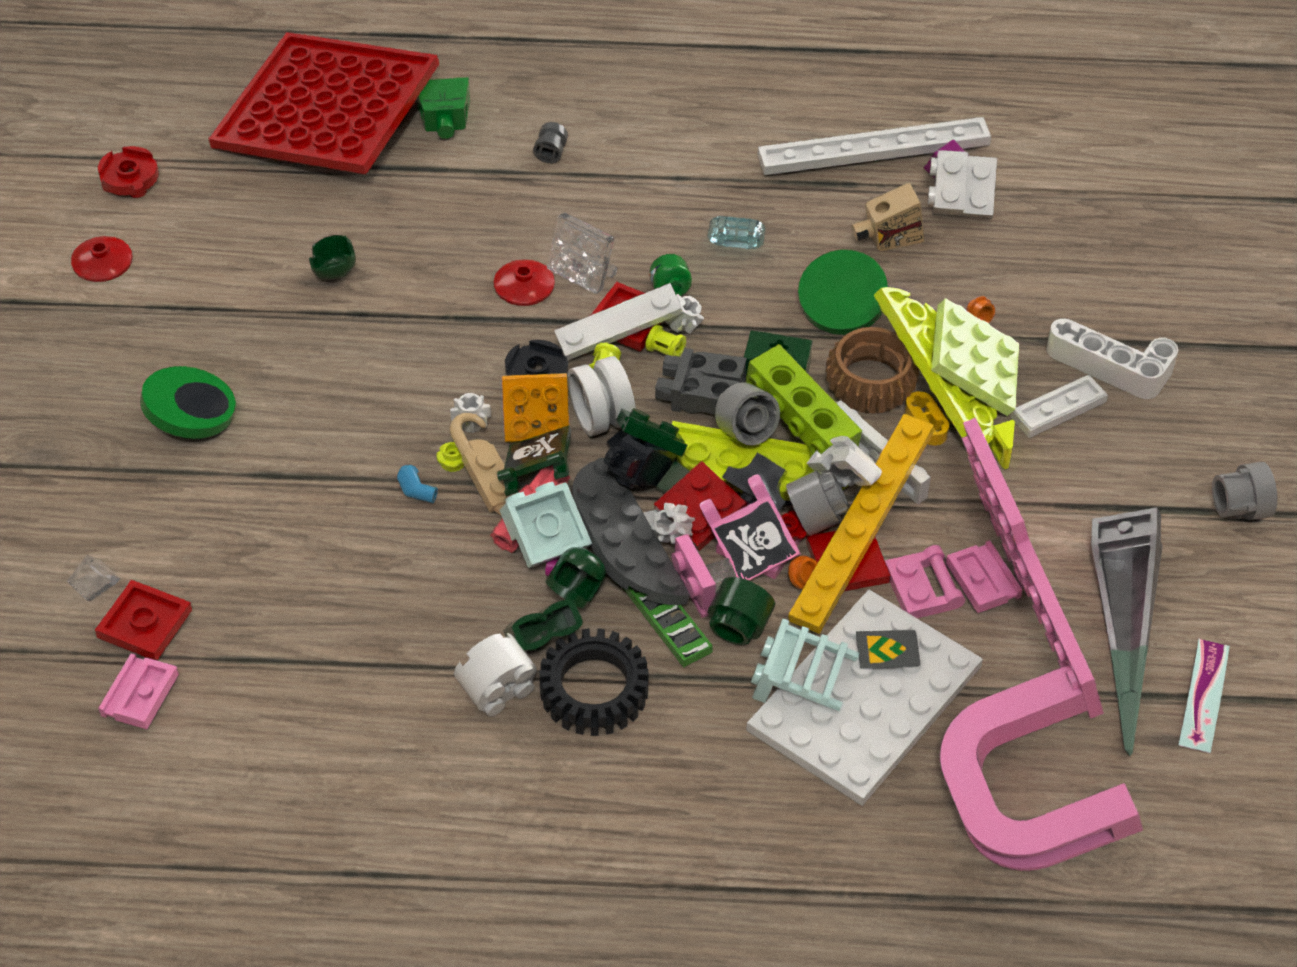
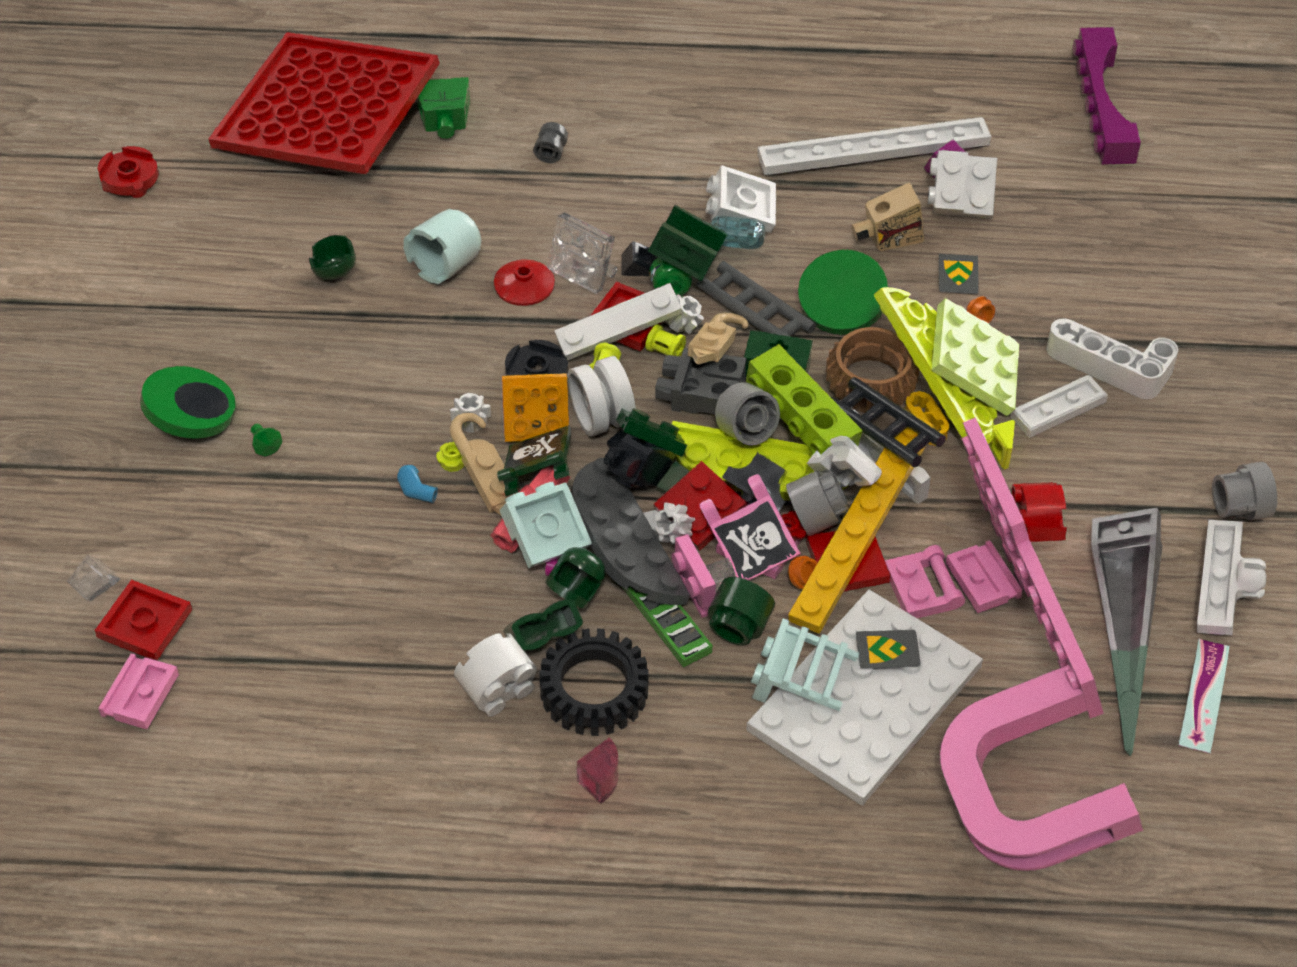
(101, 259): red dish -> none
(265, 440): none -> green rock
(443, 245): none -> light aqua cylinder
(599, 770): none -> clear pink brick
(636, 260): none -> black slope
(687, 242): none -> dark green panel
(715, 338): none -> tan plate
(742, 197): none -> white plate
(752, 290): none -> dark grey bar
(887, 436): none -> black bar
(958, 273): none -> dark grey sticker
(1041, 510): none -> red cylinder
(1115, 136): none -> magenta arch
(1226, 577): none -> white plate

